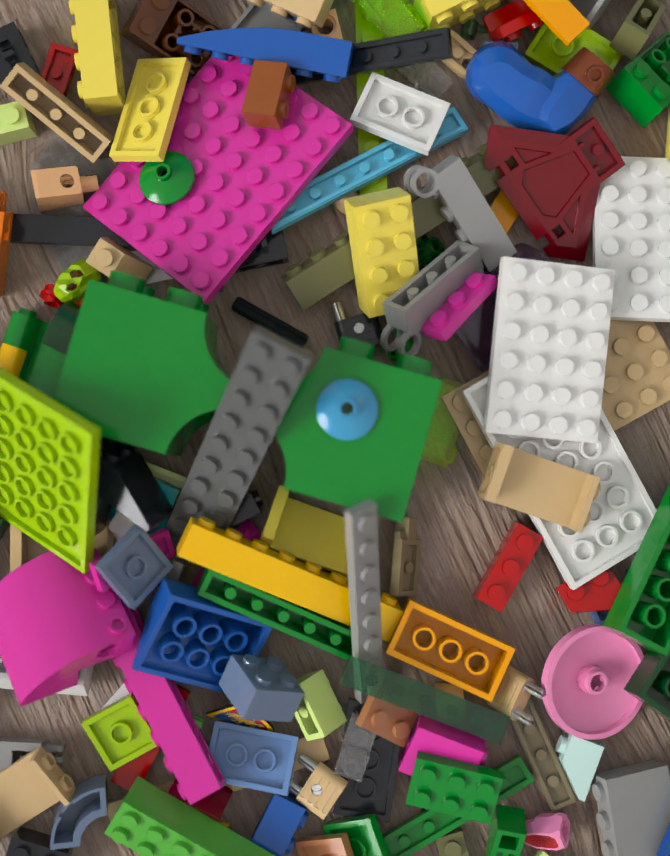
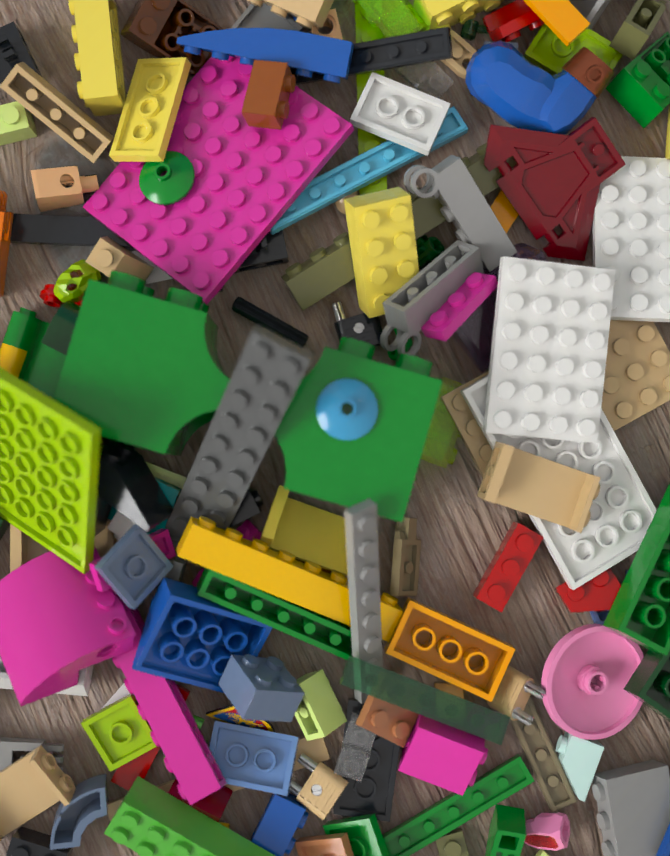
(59, 67): red plate -> none
(454, 787): green plate -> none

